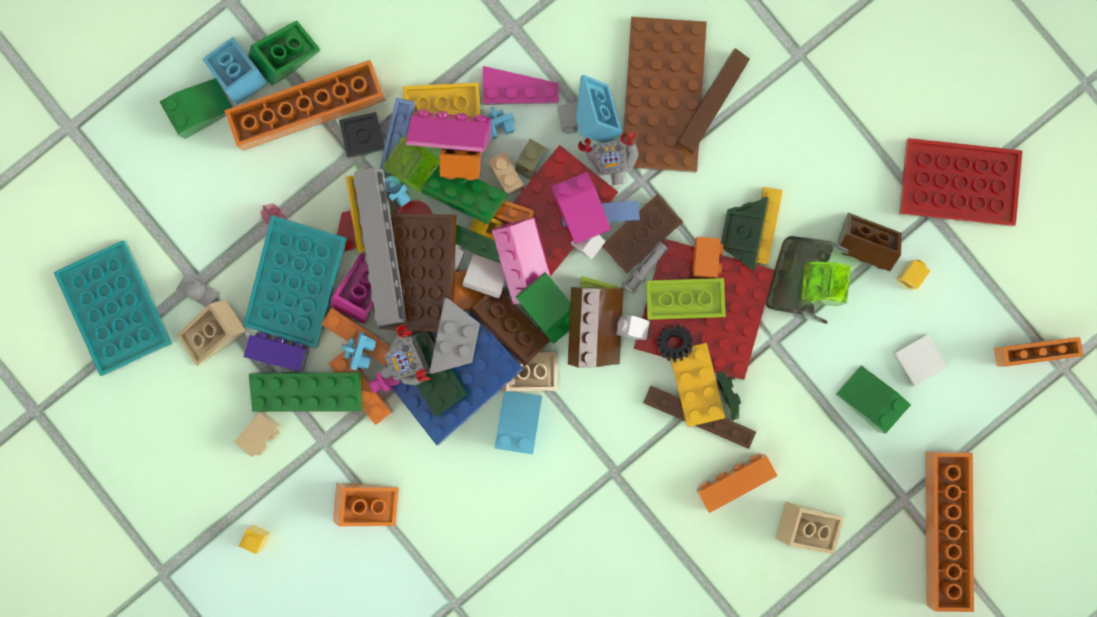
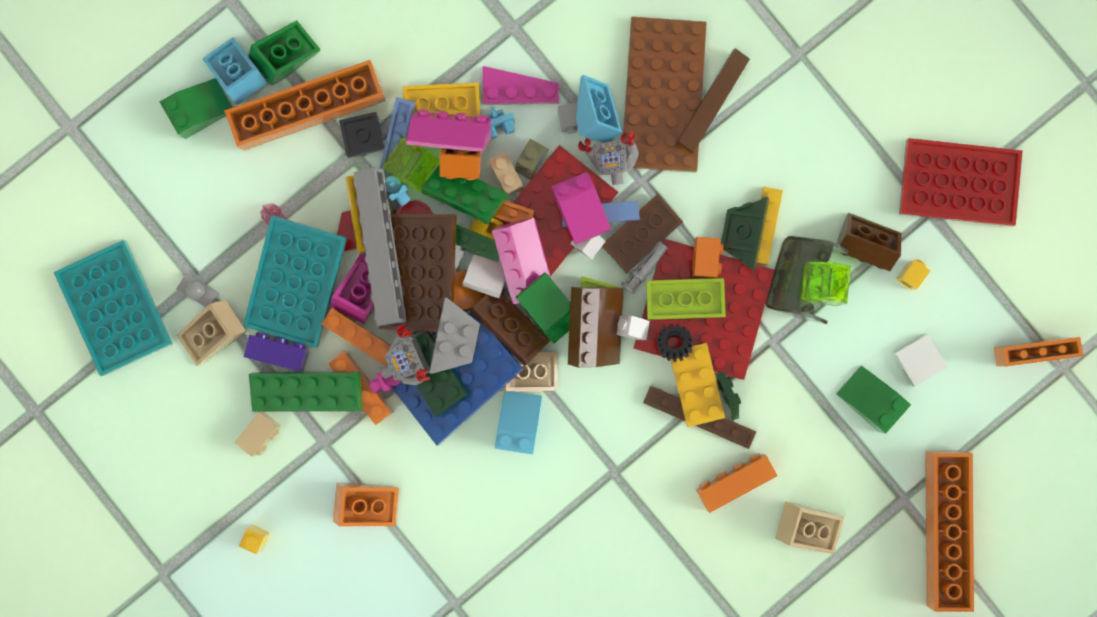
(357, 359): medium azure hips -> none

